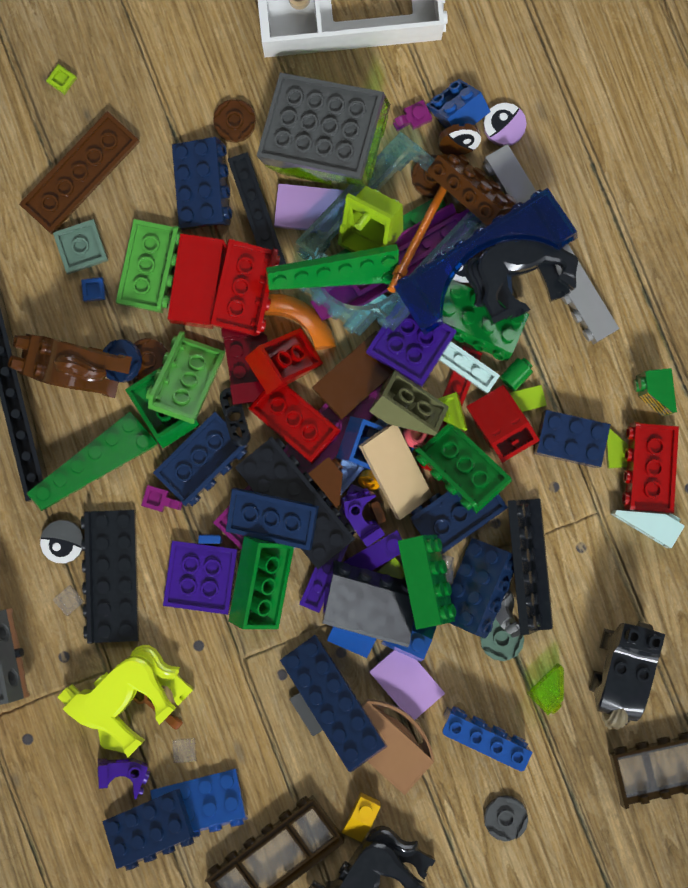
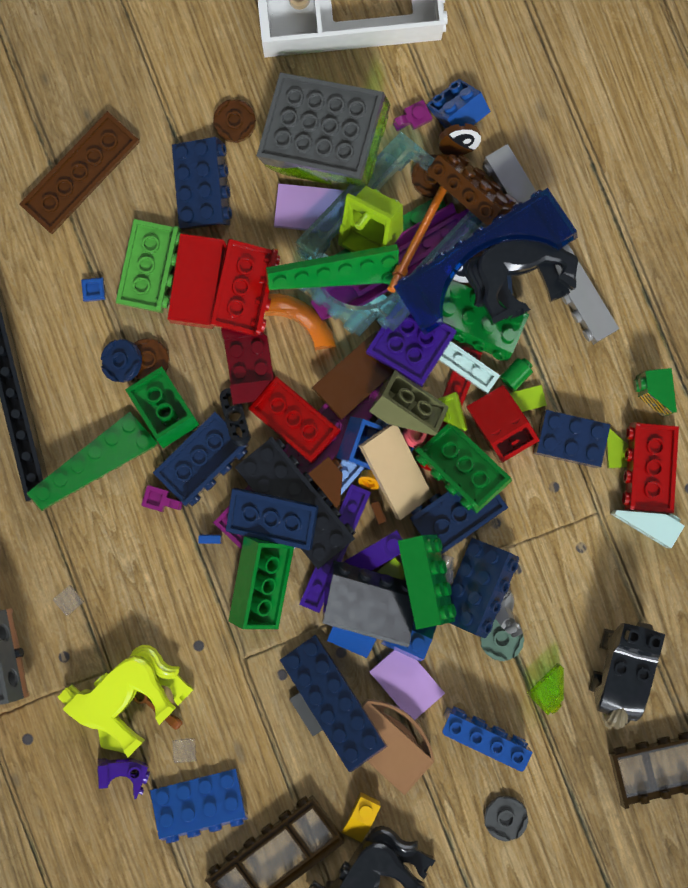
(61, 79): lime tile -> none
(61, 541): tile -> none
(67, 364): reddish brown piece -> none
(80, 246): sand green tile -> none
(110, 576): black bracket -> none
(149, 830): dark blue bracket -> none
(184, 378): bright green bracket -> none
(200, 577): dark purple plate -> none
(254, 203): black plate -> none
(283, 360): red slope -> none
(367, 530): dark purple tile -> none
(505, 124): tile -> none
(530, 565): black bracket -> none

